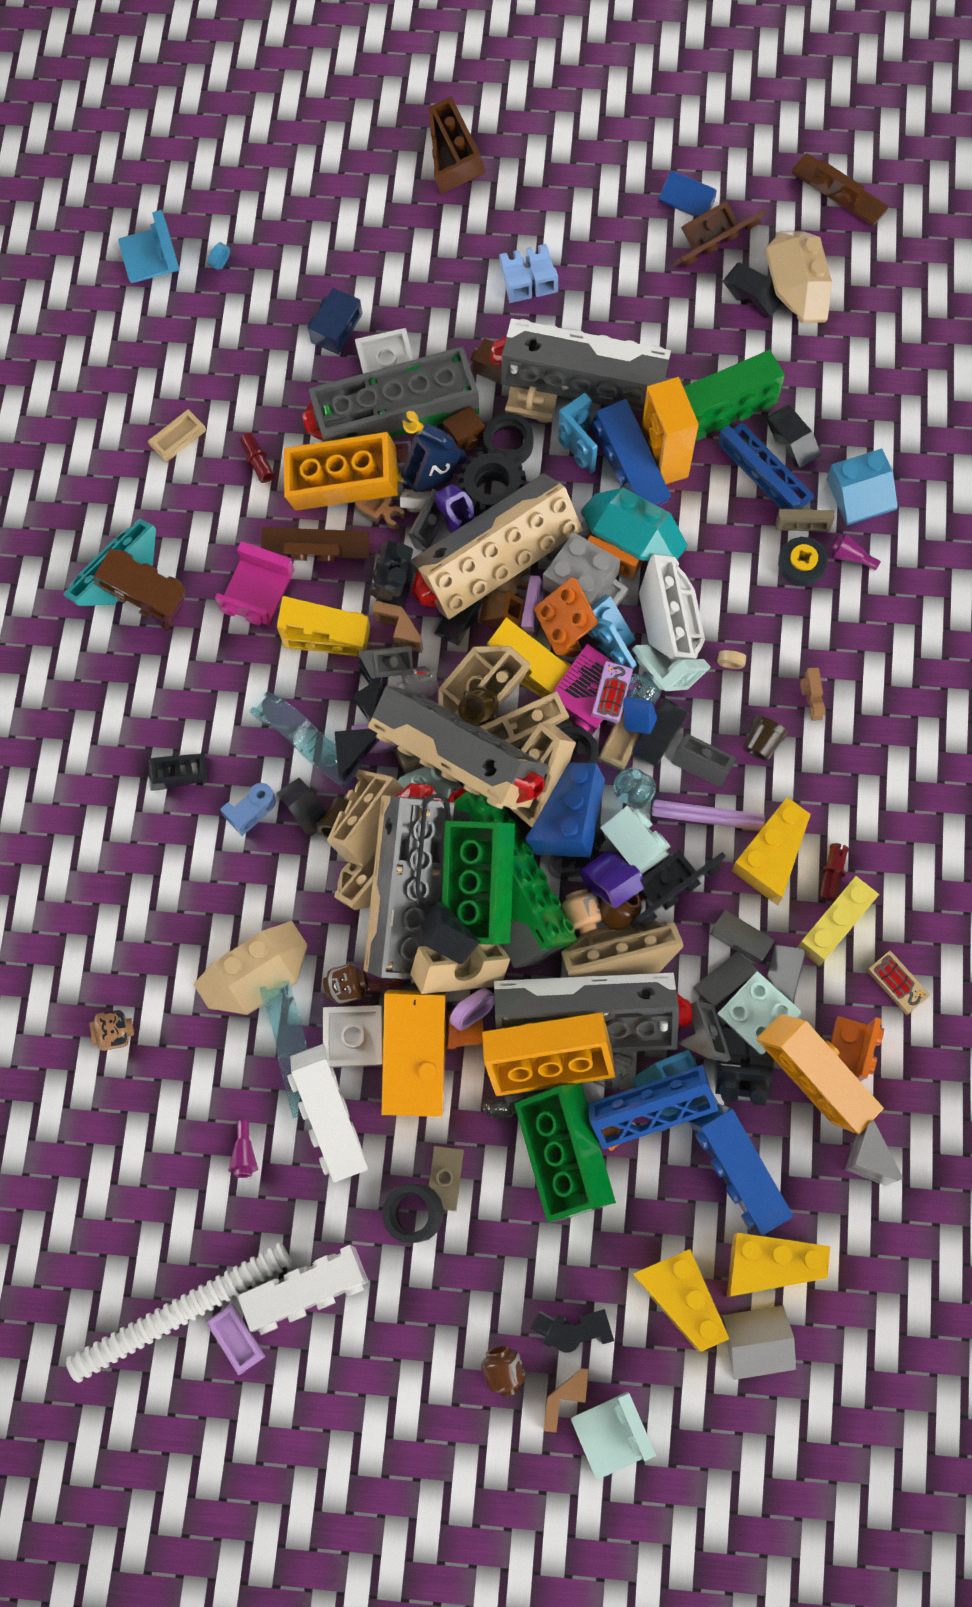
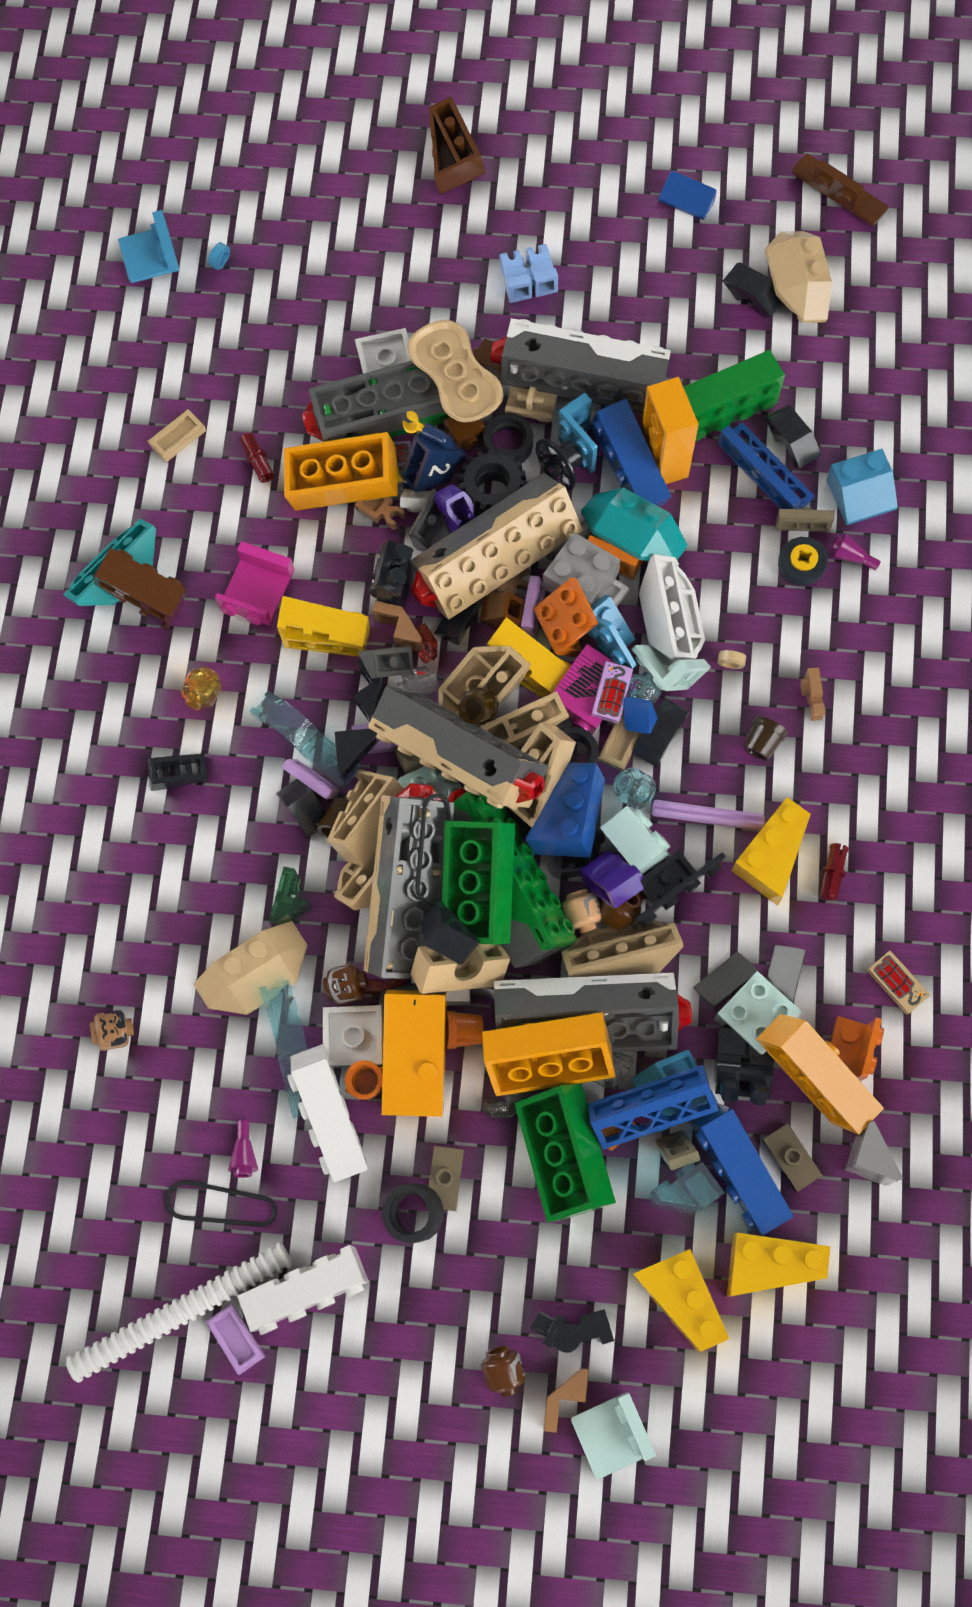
(201, 688): none -> clear yellow head
(218, 1220): none -> black piece
(250, 809): medium blue leg -> none
(285, 906): none -> clear green slope
(311, 778): none -> lavender tile
(316, 543): reddish brown bracket -> none
(335, 320): dark blue brick -> none
(364, 1080): none -> orange piece
(430, 643): none -> clear red arm
(463, 384): none -> tan plate
(472, 1009): lavender tile -> none
(561, 458): none -> black wheel
(677, 1150): none -> dark tan plate
(689, 1193): none -> clear light blue slope
(703, 760): dark grey slope -> none
(708, 1033): dark grey slope -> none
(711, 228): reddish brown bracket -> none
(742, 937): dark grey slope -> none
(760, 1342): light grey slope -> none
(792, 1157): none -> dark tan plate
(838, 921): light yellow arch -> none

